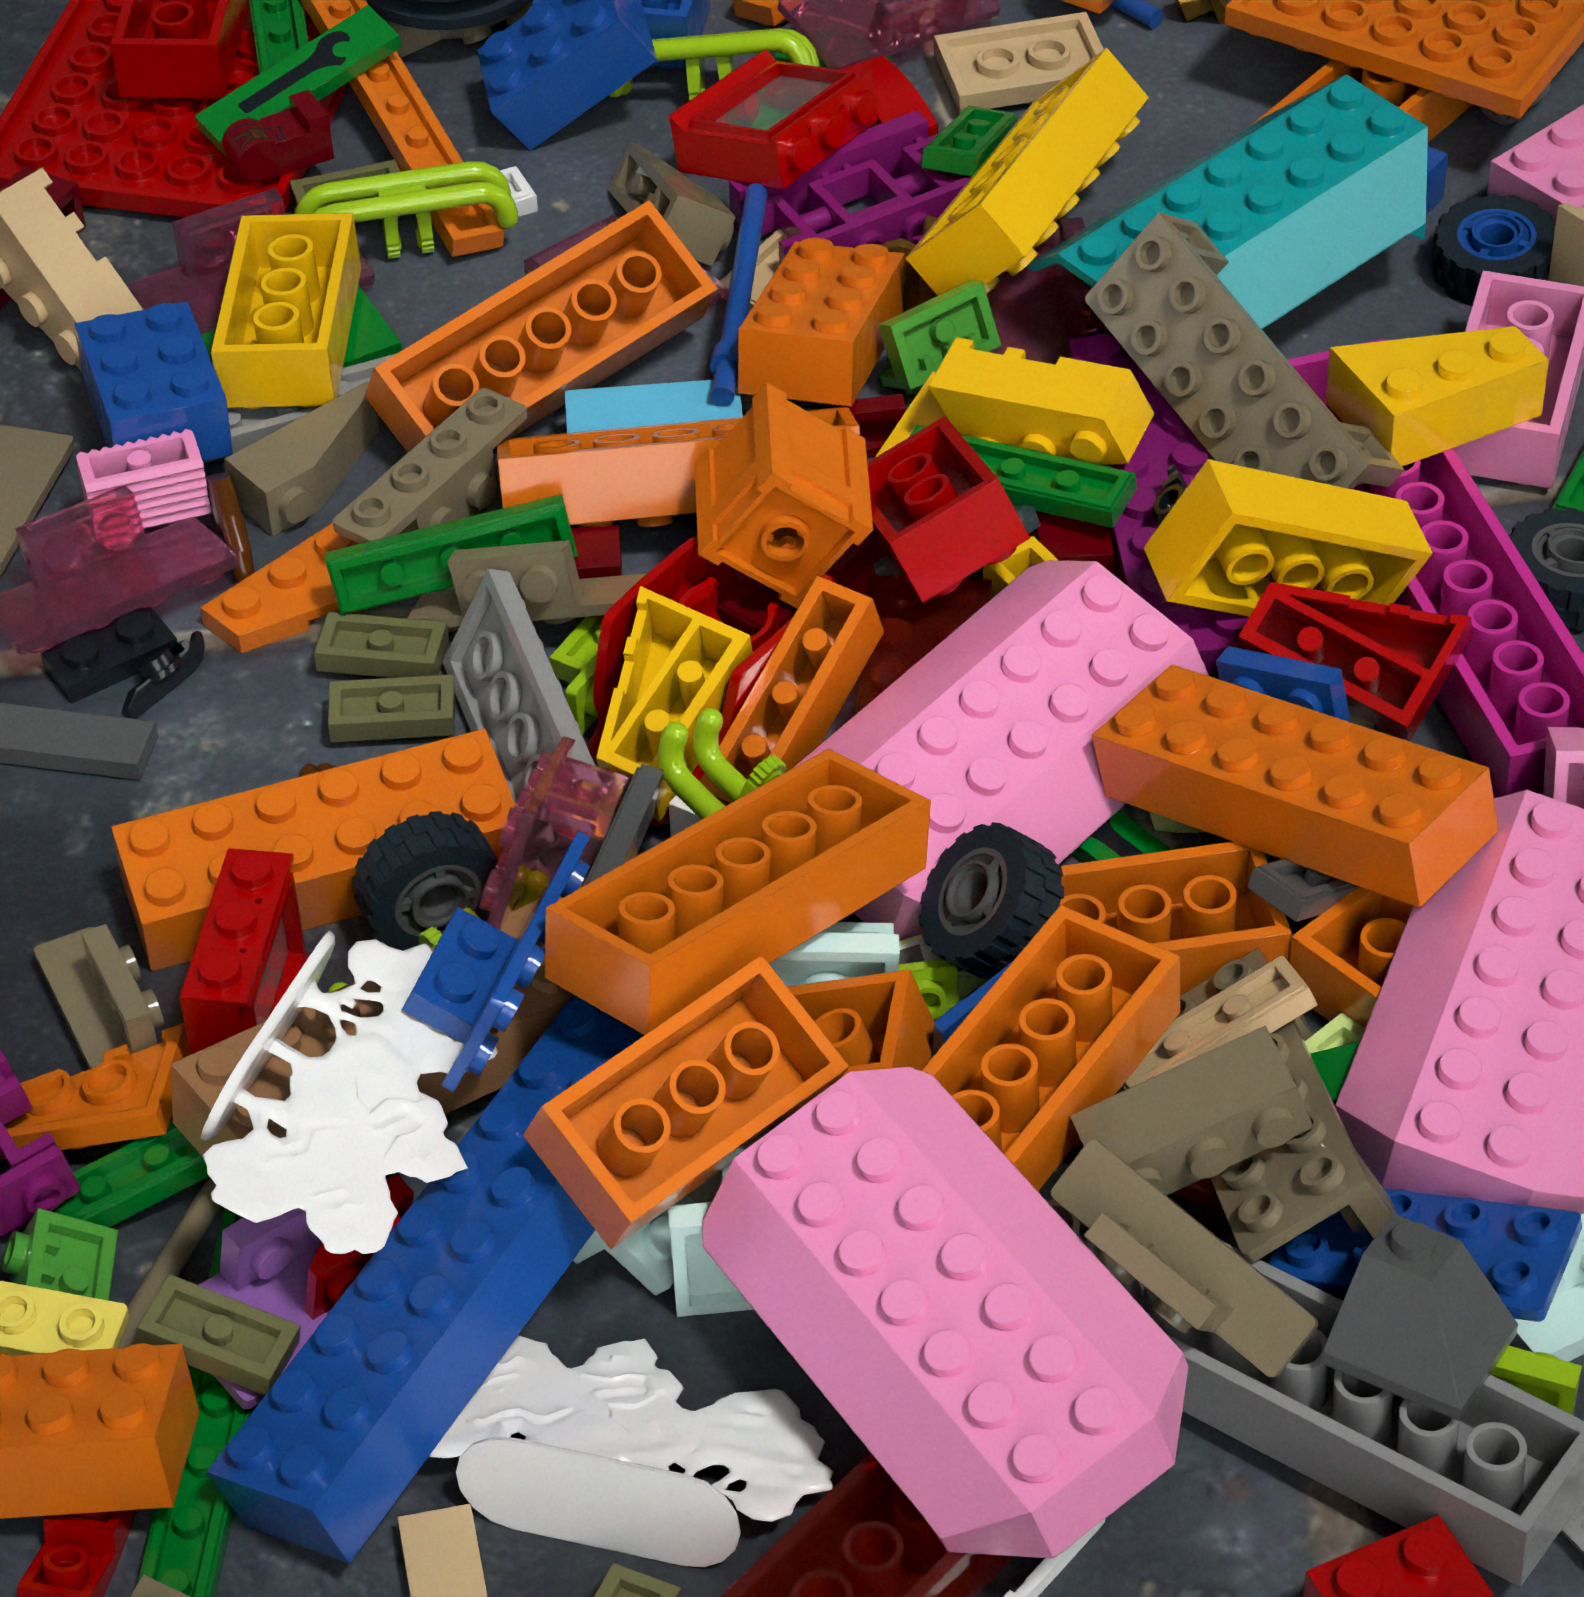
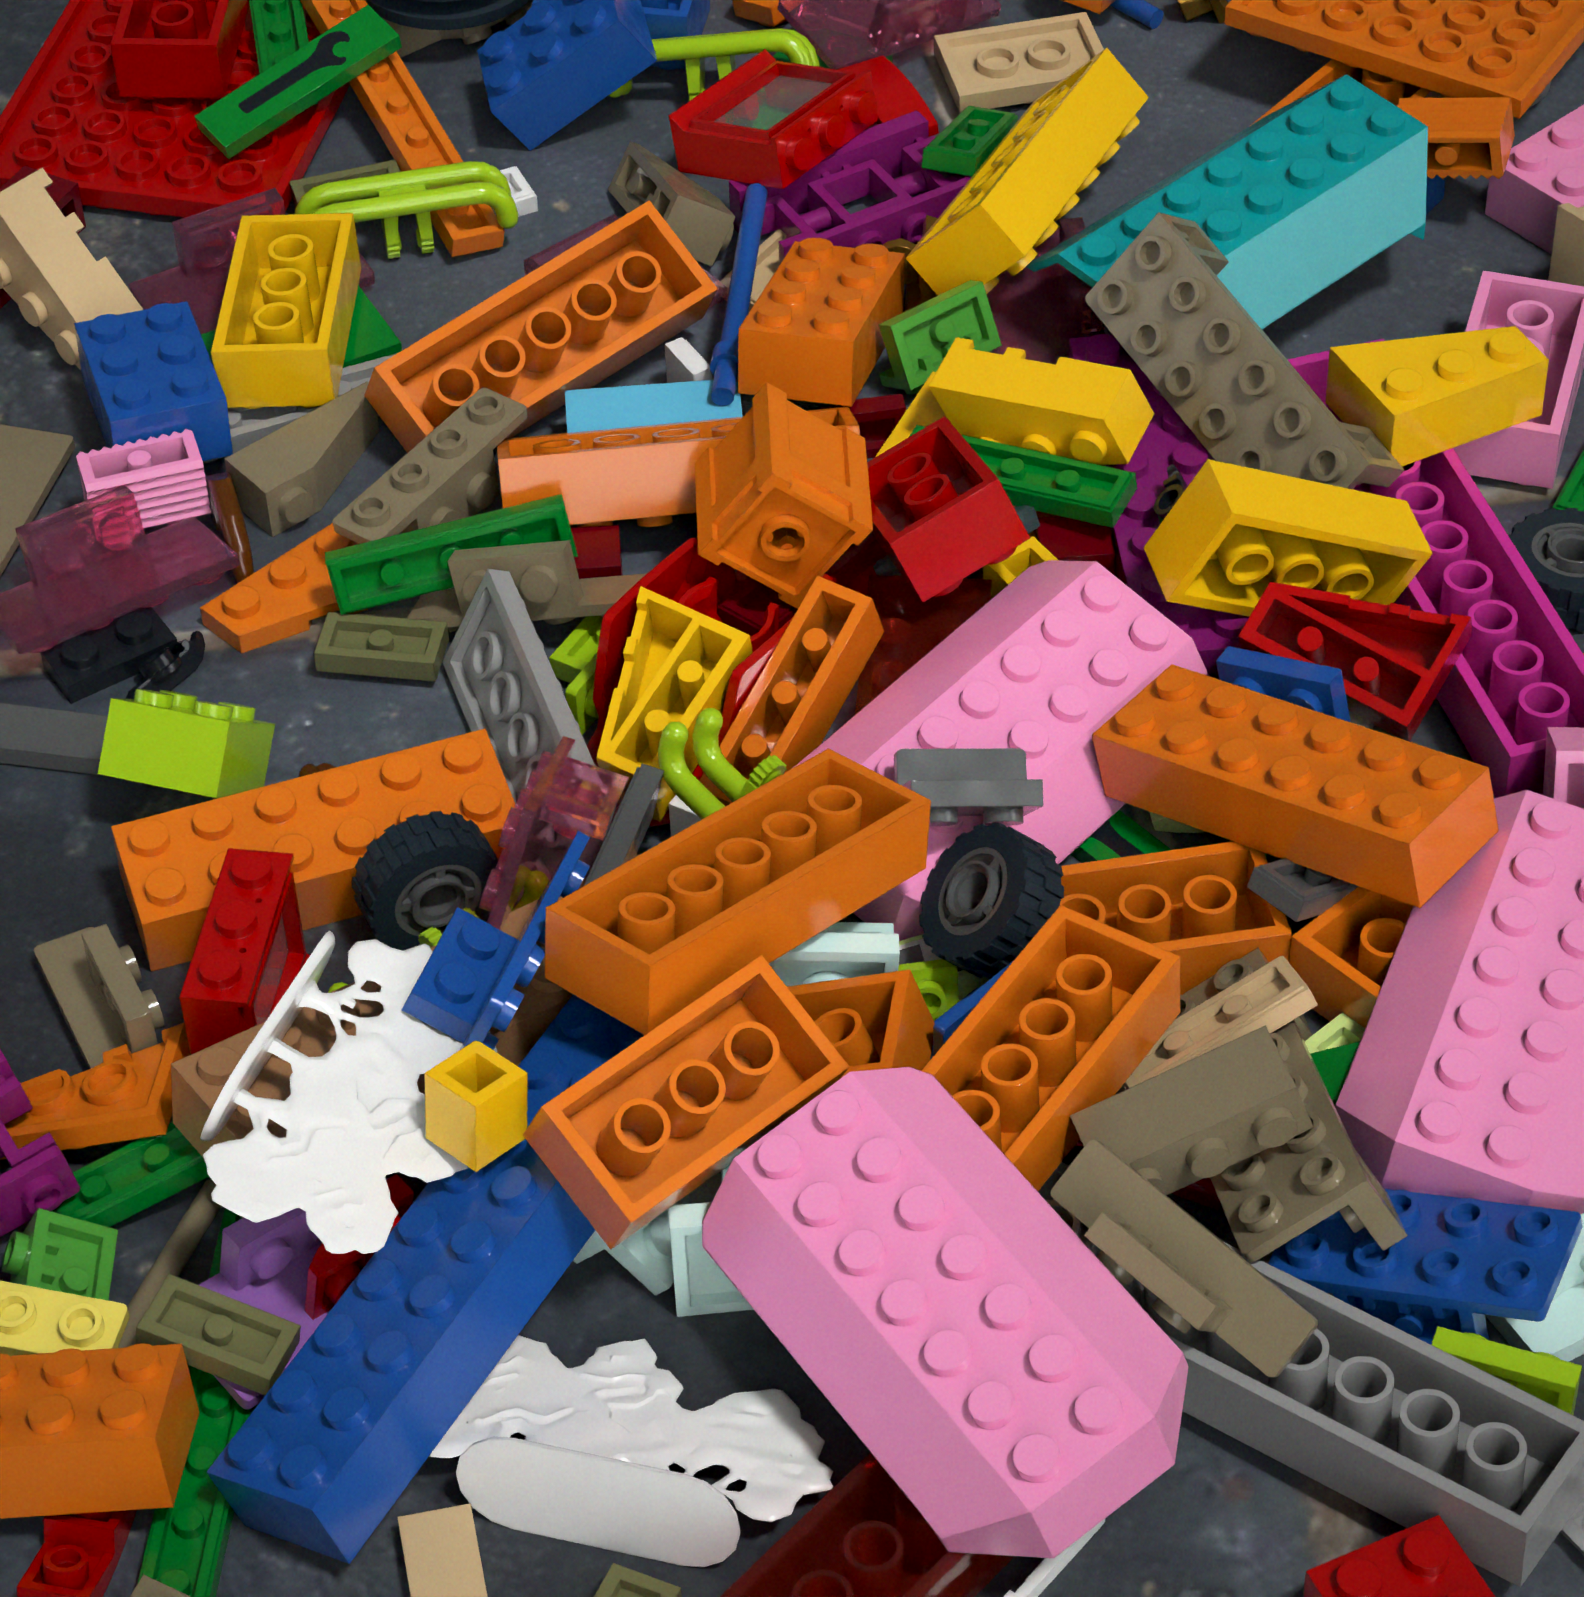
(186, 744): none -> lime brick
(280, 140): dark red leg -> none
(391, 708): olive plate -> none
(476, 1105): none -> yellow brick
(685, 363): none -> white tile
(970, 783): none -> dark grey bracket
(1420, 1320): dark grey slope -> none
(1465, 134): none -> orange brick
(1491, 236): black wheel -> none

